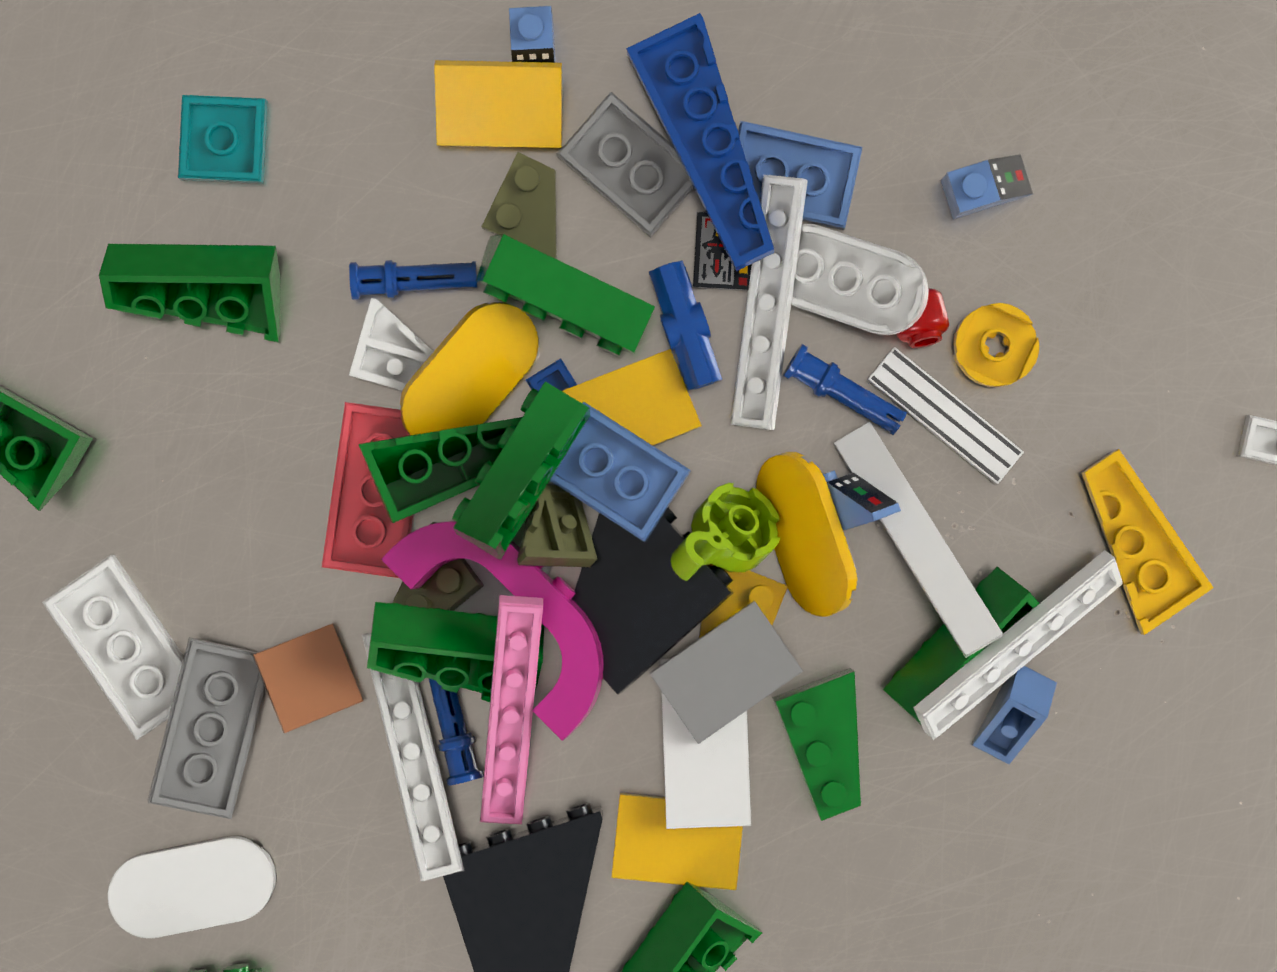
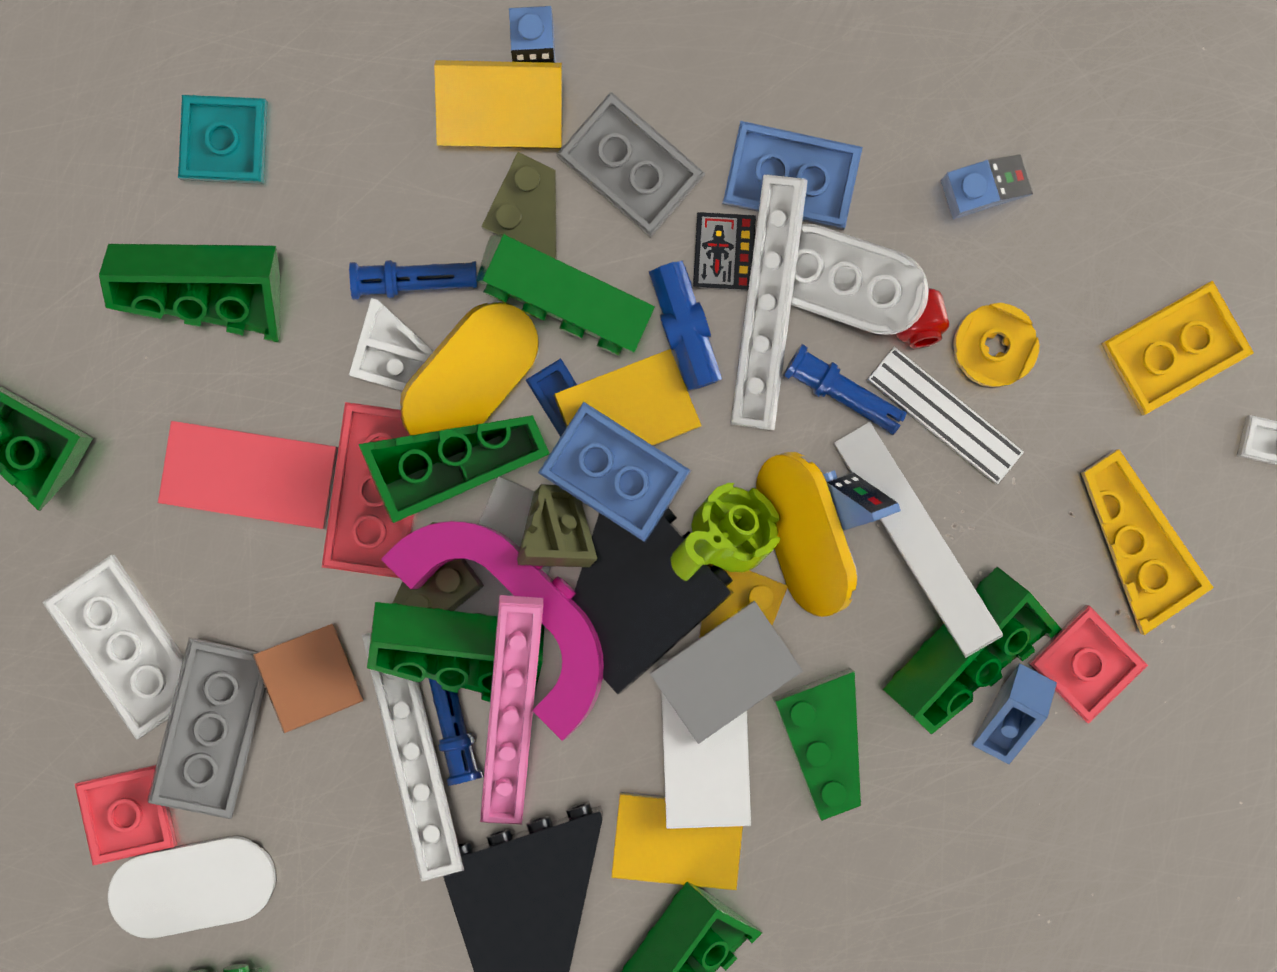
(120, 819): none -> coral tile
(247, 475): none -> coral tile
(521, 469): green wedge -> none
(695, 111): blue wing -> none
(1018, 645): white tile -> none
(1088, 663): none -> coral tile
(1177, 348): none -> yellow tile

